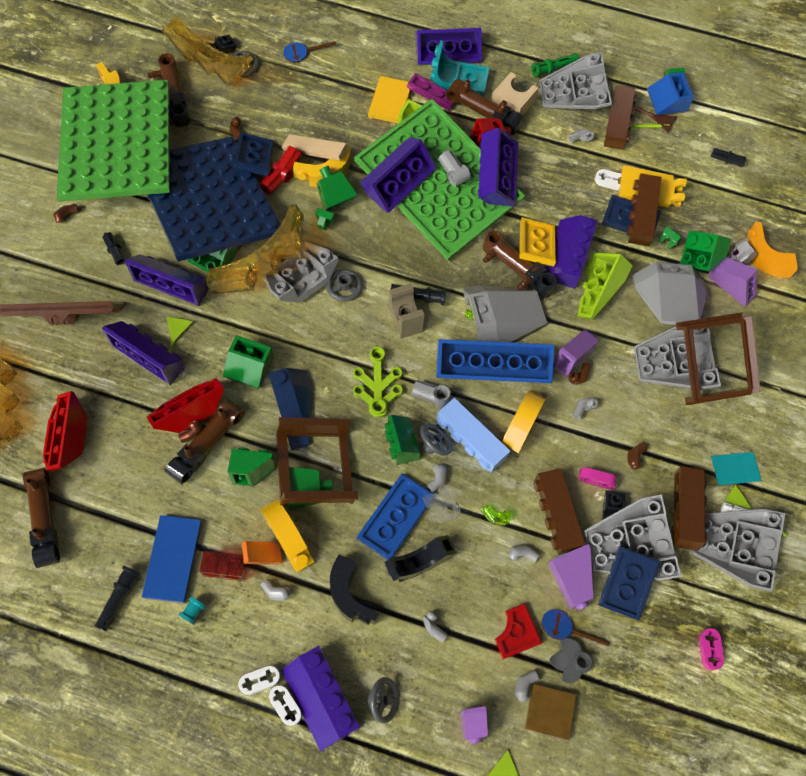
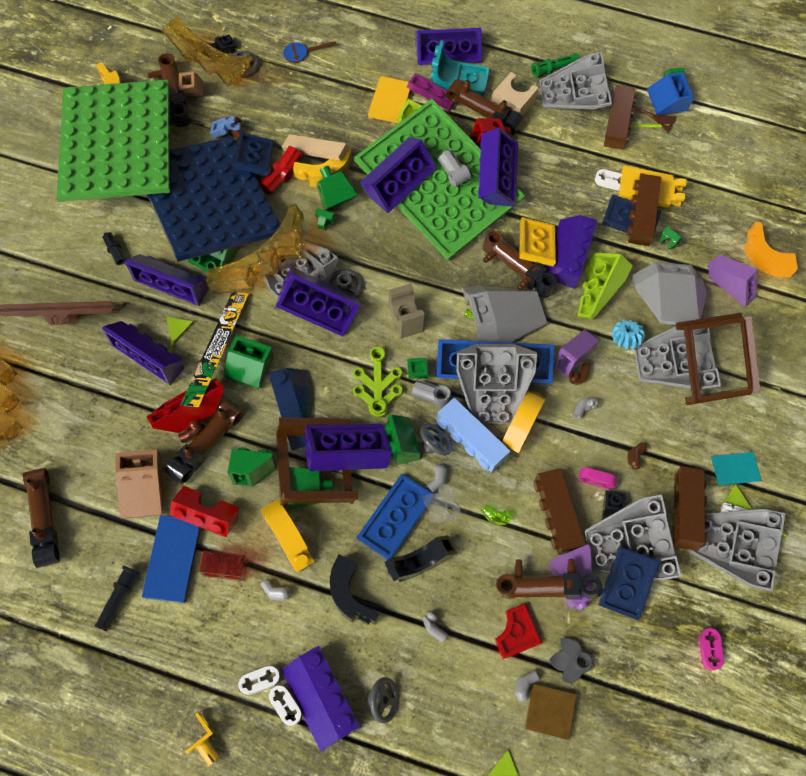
(64, 210): copper arm -> none
(64, 432): red wedge -> none
(139, 483): none -> medium nougat slope
(191, 84): none -> medium nougat brick
(192, 610): teal bush -> none
(203, 745): none -> yellow bracket
(214, 350): none -> sticker
(217, 519): none -> red arch
(221, 126): none -> medium blue plate
(261, 552): orange tile -> none
(317, 302): none -> dark purple slope
(347, 447): none -> dark purple slope
(417, 368): none -> green tile
(427, 294): black pin -> none
(474, 724): medium lavender slope -> none
(495, 379): none -> light grey wedge
(523, 550): light grey arm -> none
(559, 627): blue piece -> none
(567, 586): none -> reddish brown piece
(582, 134): light grey arm -> none
(628, 334): none -> medium azure gear
(704, 250): green slope -> none
(728, 157): black axle -> none
(742, 252): light grey rock -> none

